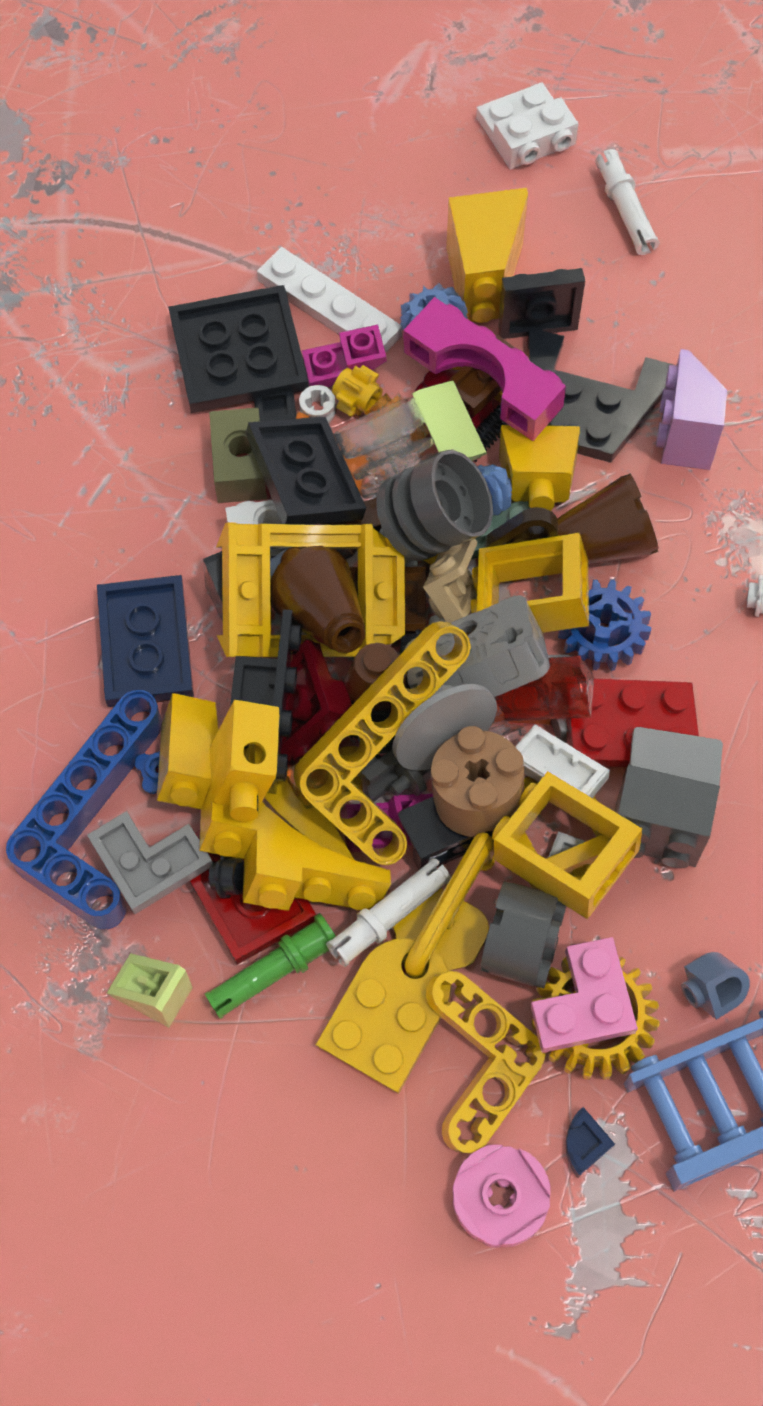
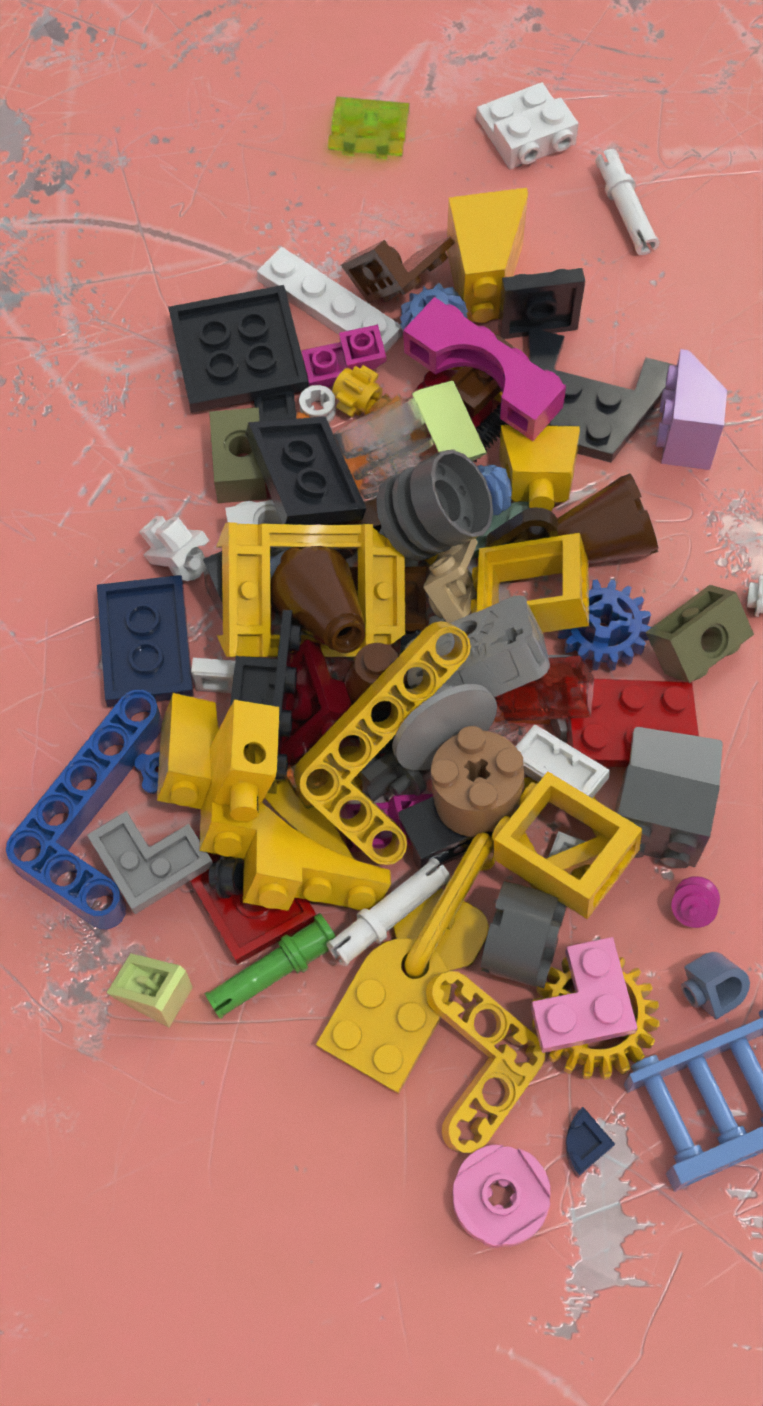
(175, 547): none -> white hips
(213, 674): none -> white tile
(369, 127): none -> clear neon green plate
(380, 270): none -> reddish brown bracket
(695, 902): none -> dark pink wheel
(700, 633): none -> olive brick

